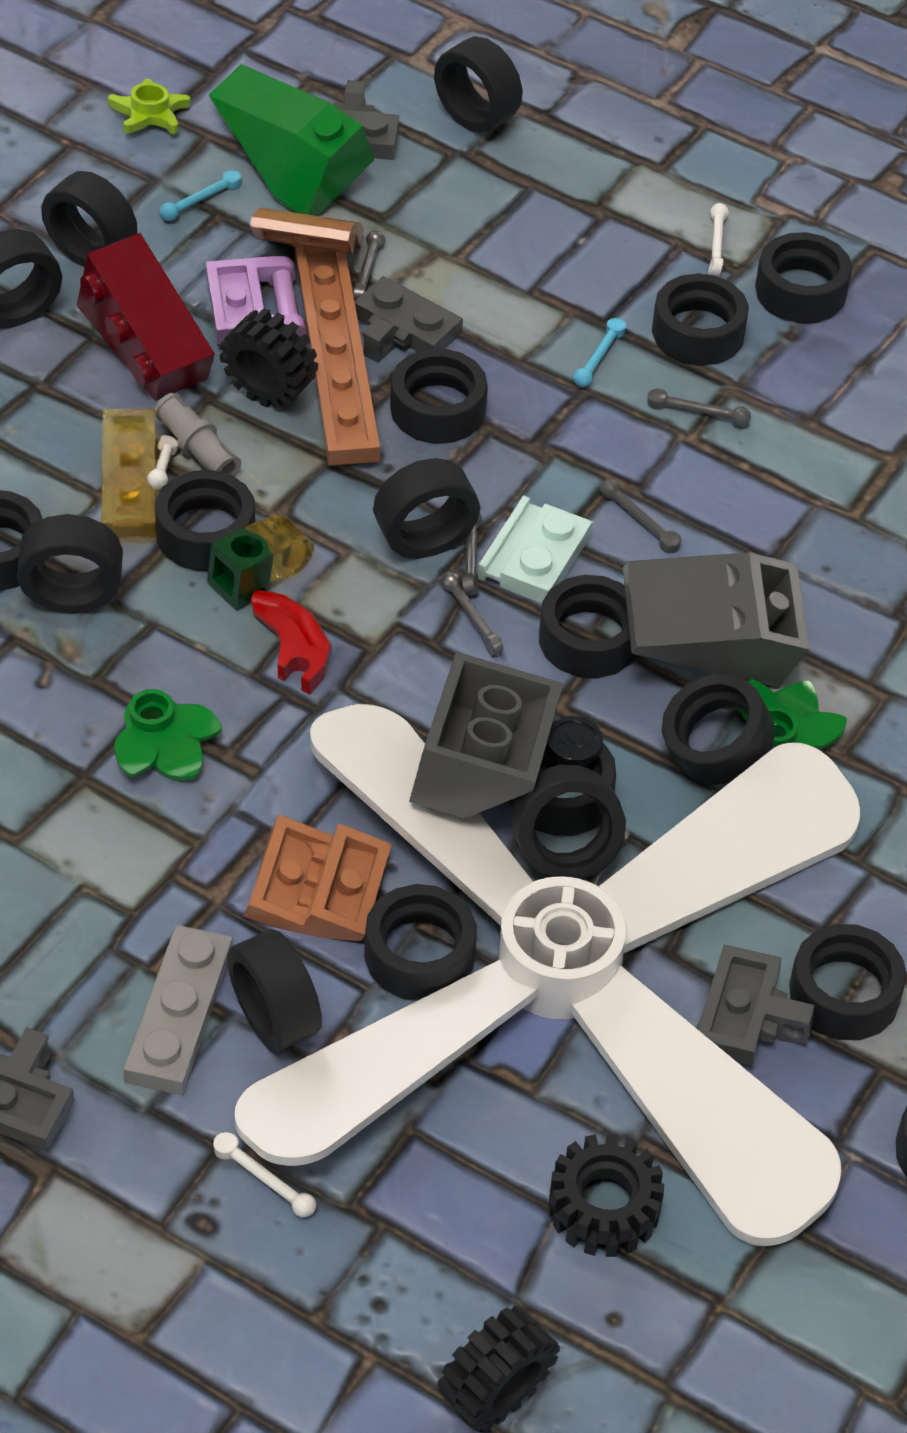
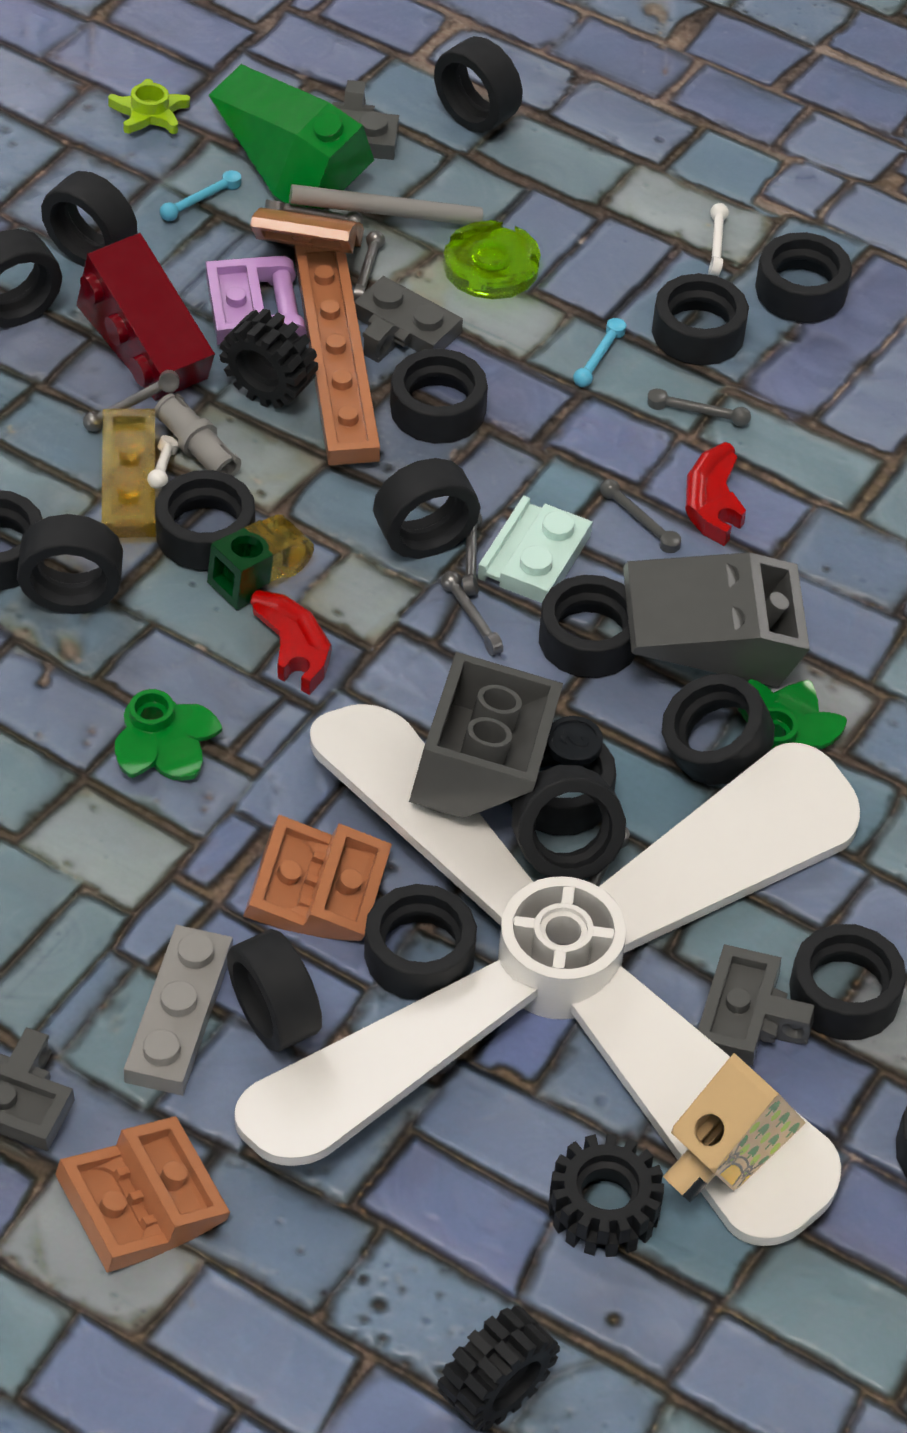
(142, 1194): none -> nougat slope
(167, 382): none -> flat silver hinge
(227, 1148): white hinge -> none
(351, 216): none -> flat silver hinge
(384, 205): none -> light grey bar
(491, 260): none -> clear neon green tile
(708, 496): none -> red piece
(730, 1130): none -> tan torso

